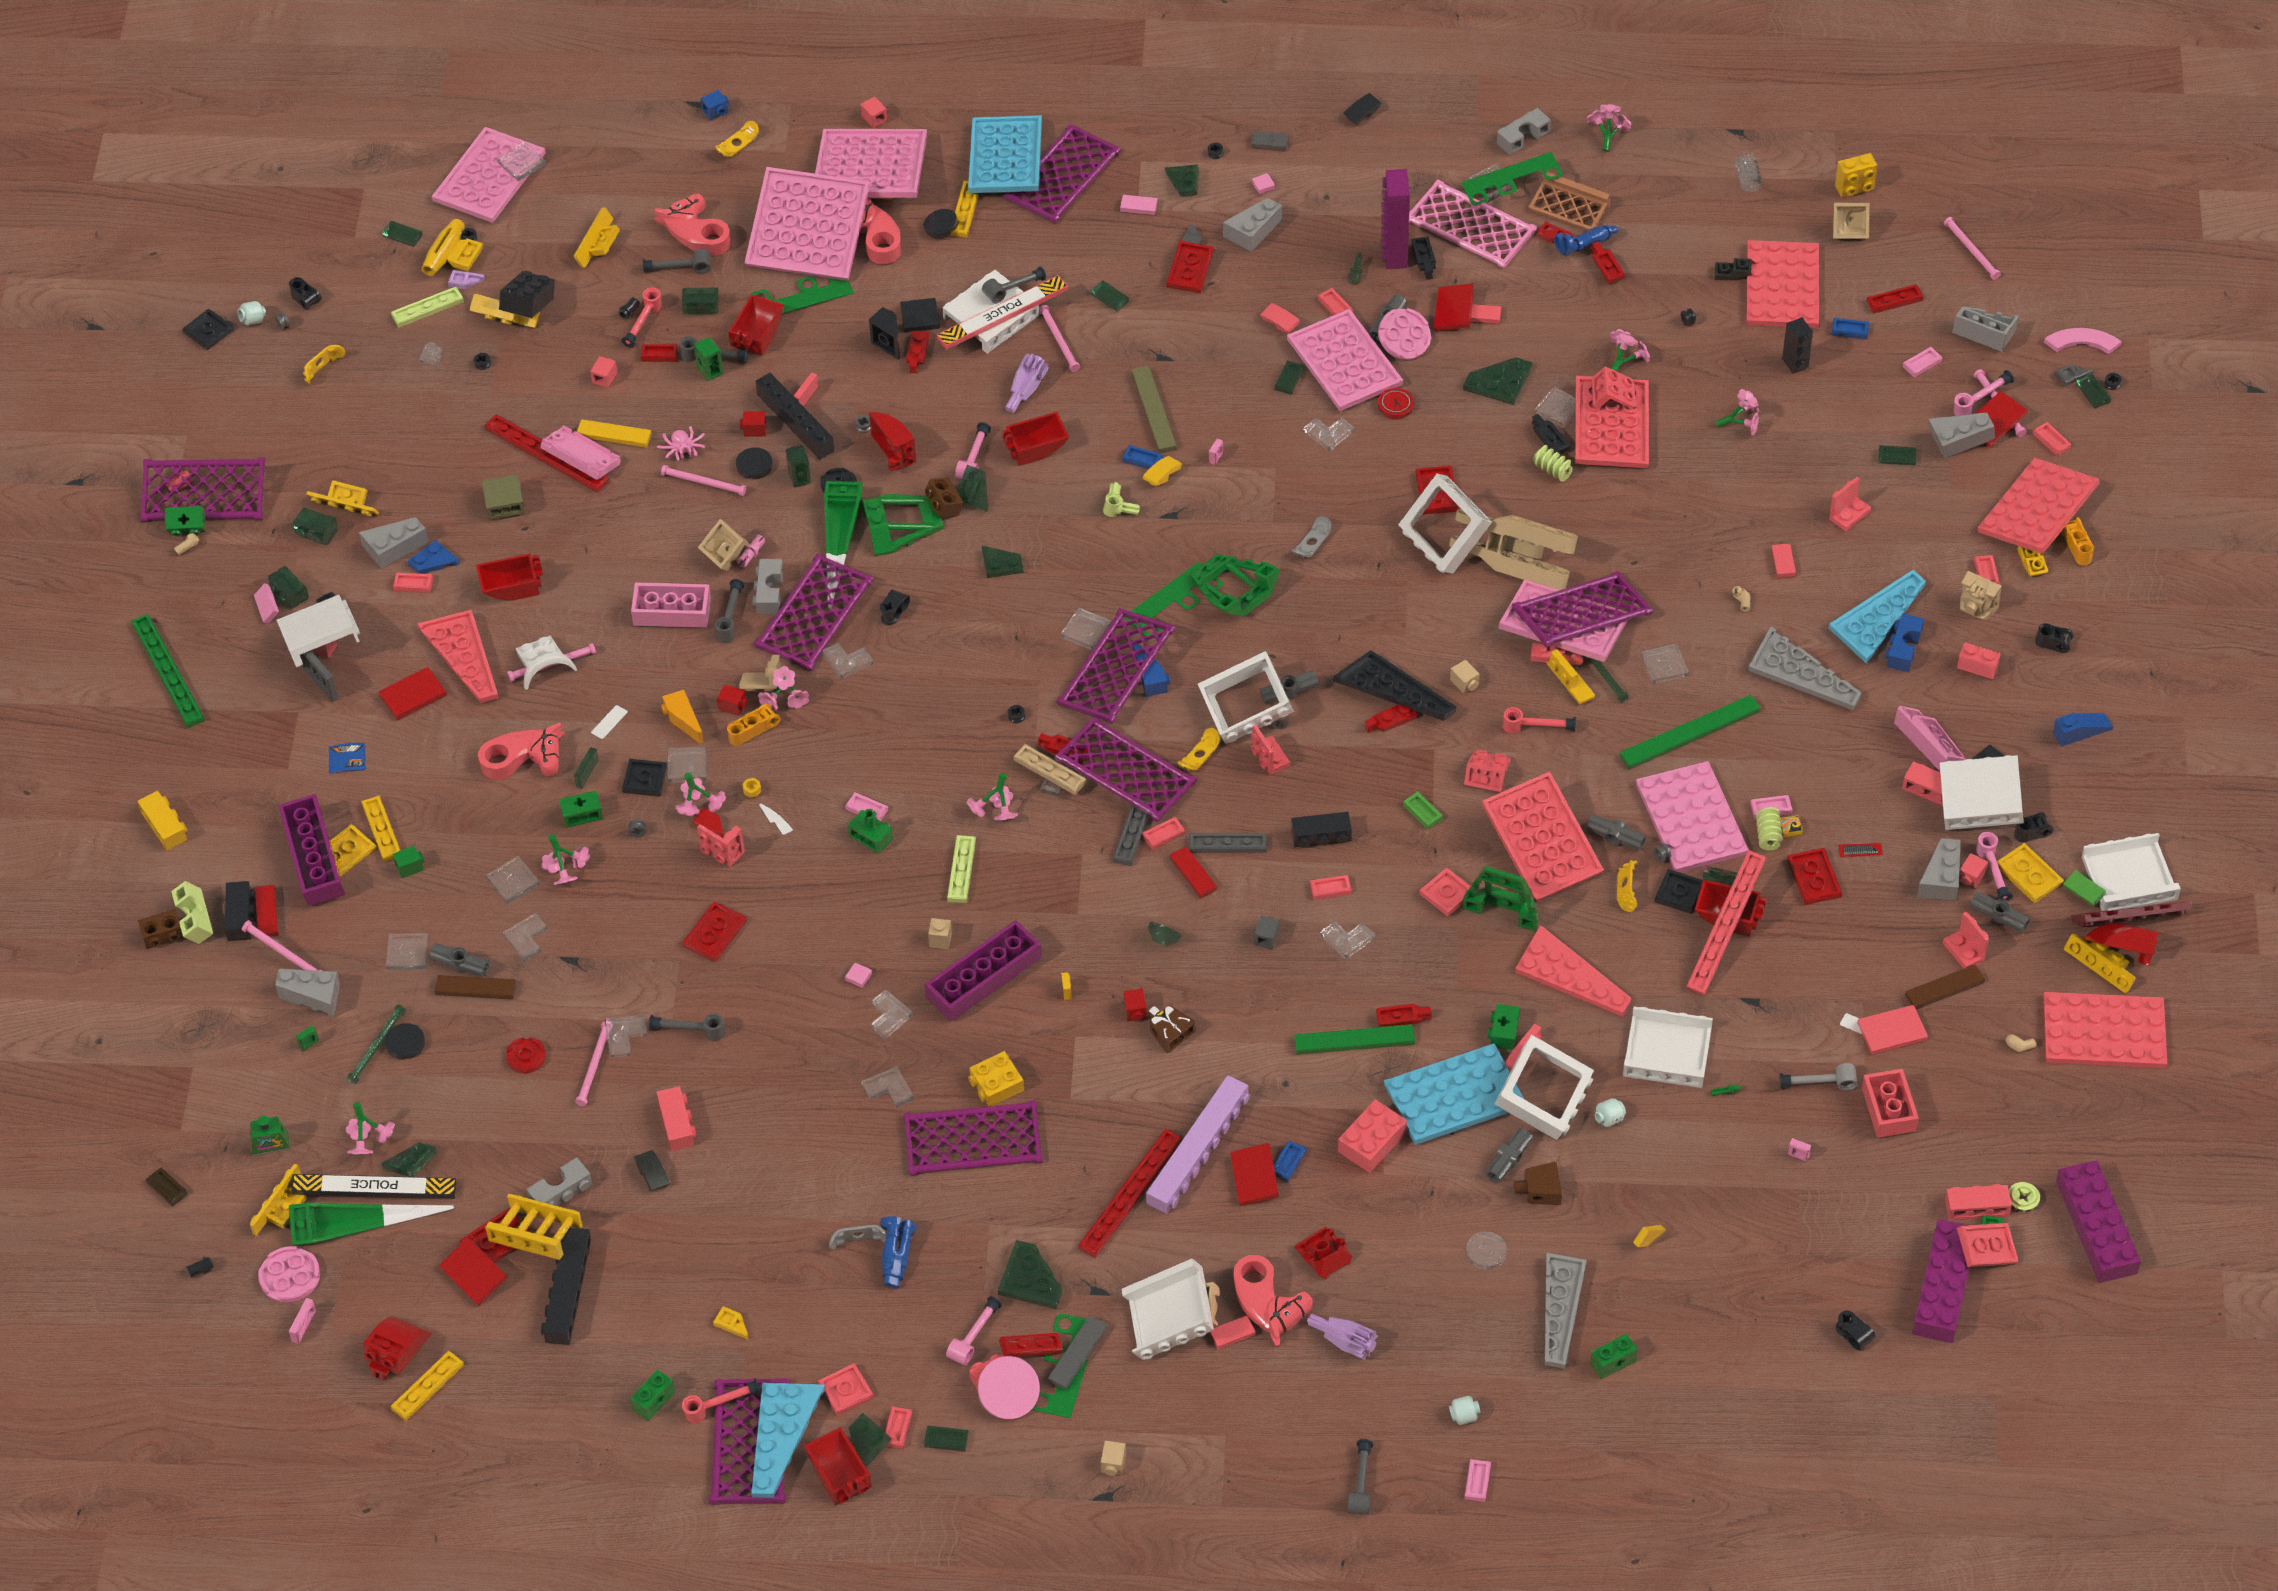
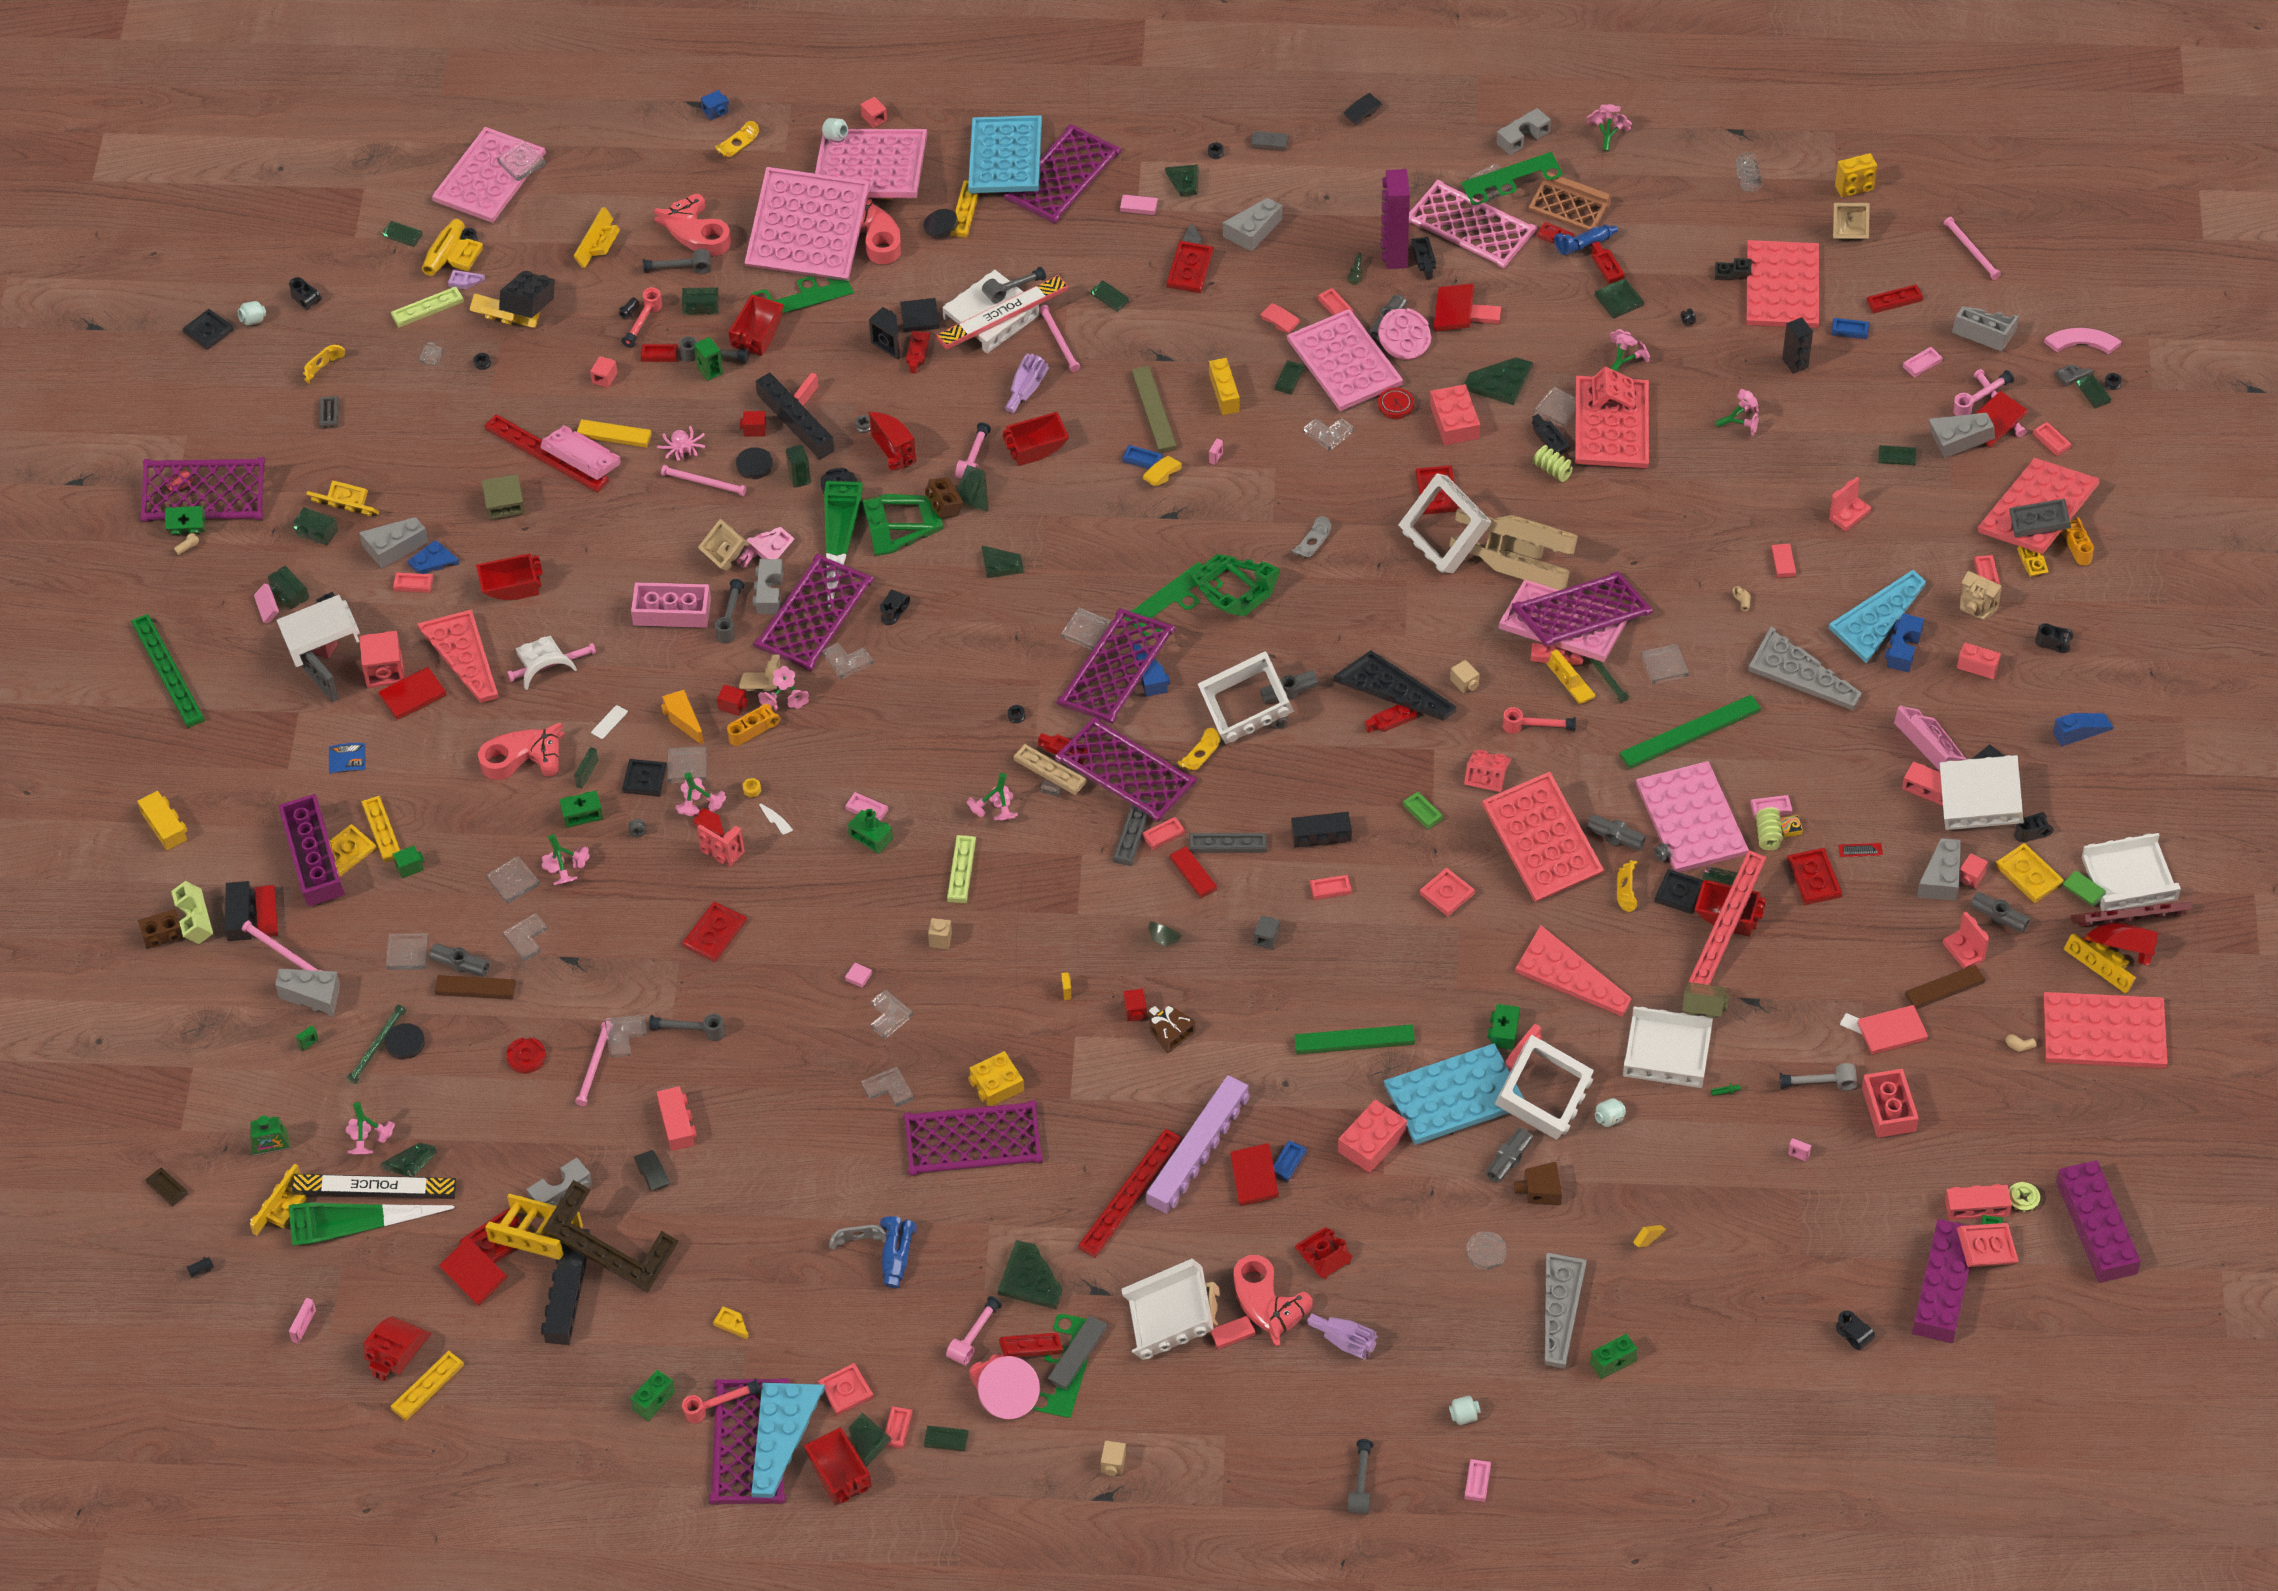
(282, 320): flat silver bush -> none
(289, 1274): bright pink tile -> none
(329, 423): none -> flat silver tile
(381, 659): none -> coral brick
(638, 1274): none -> dark brown plate
(771, 544): none -> bright pink wing
(835, 129): none -> light aqua head
(983, 970): magenta brick -> none
(1114, 503): yellowish green axle -> none
(1224, 386): none -> yellow brick
(1263, 183): bright pink tile -> none
(1268, 751): coral bracket -> none
(1347, 943): clear tile -> none
(1402, 1015): red hinge -> none
(1454, 414): none -> coral brick
(1520, 902): green windscreen -> none
(1619, 298): none -> clear green tile
(1705, 1000): none -> olive brick
(1988, 852): bright pink piece -> none
(2039, 518): none -> dark grey tile

